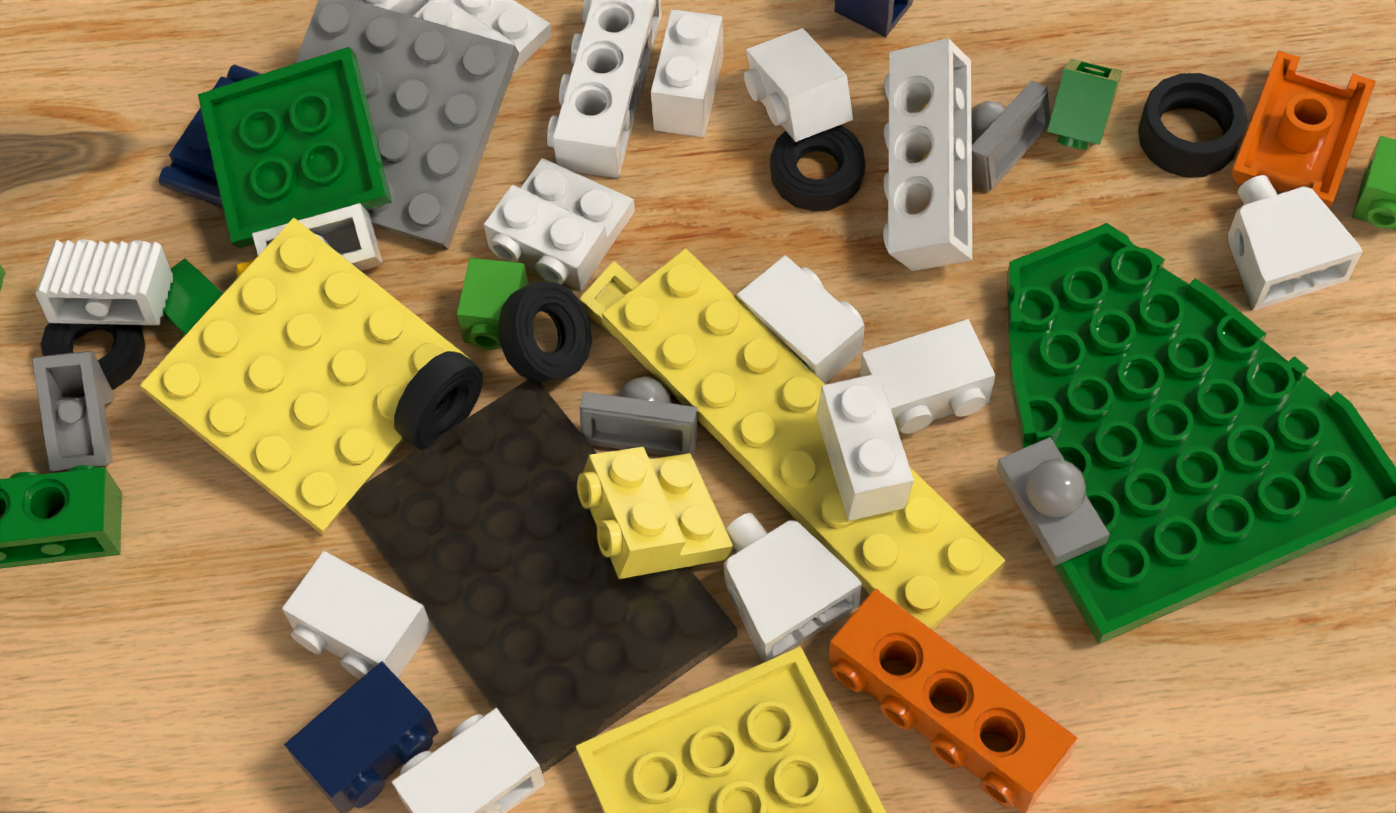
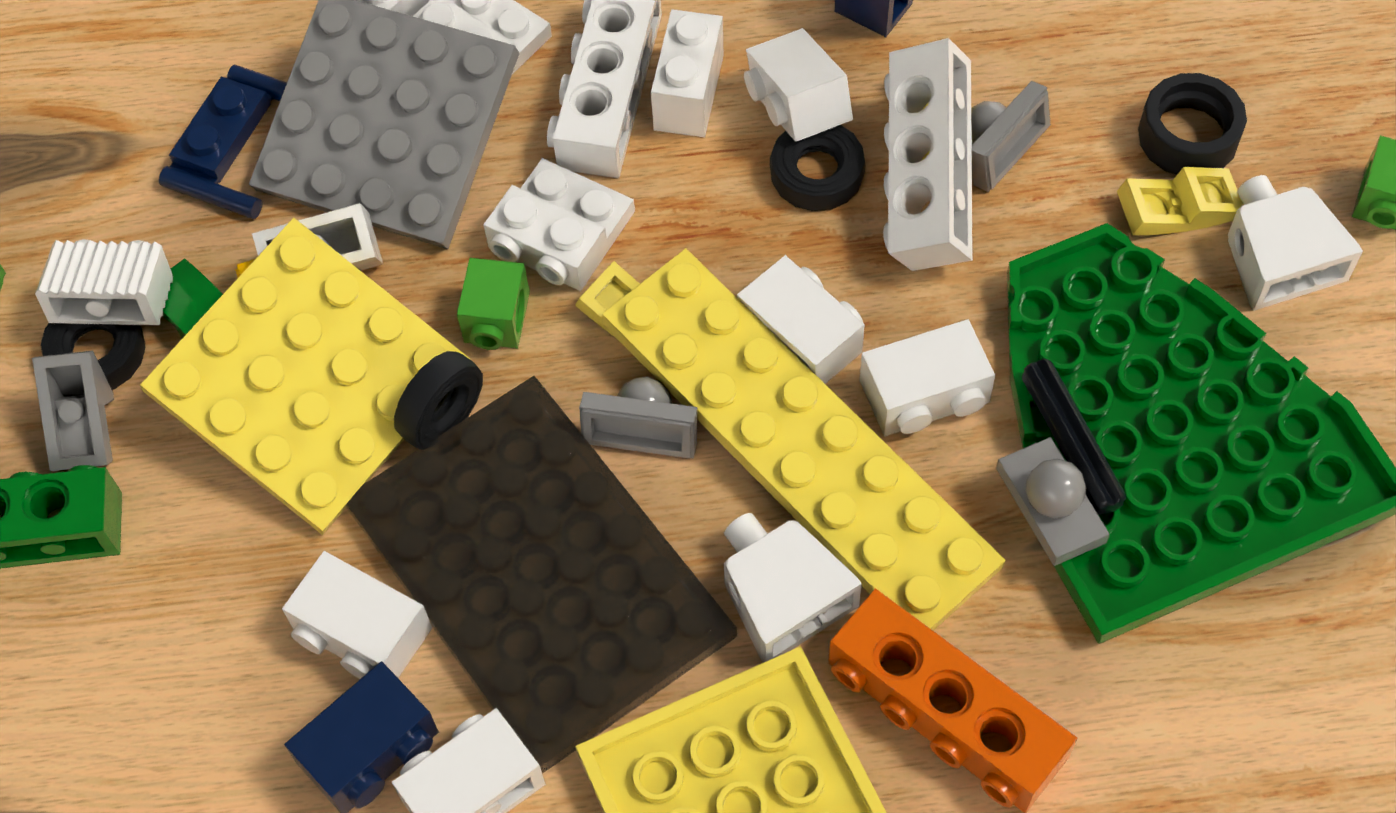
(293, 144): green plate -> none
(517, 335): black tyre -> none
(651, 512): light yellow plate -> none
(864, 447): white brick -> none
(1073, 435): none -> black axle
(1083, 103): green slope -> none
(1187, 203): none -> light yellow slope
(1302, 130): orange piece -> none

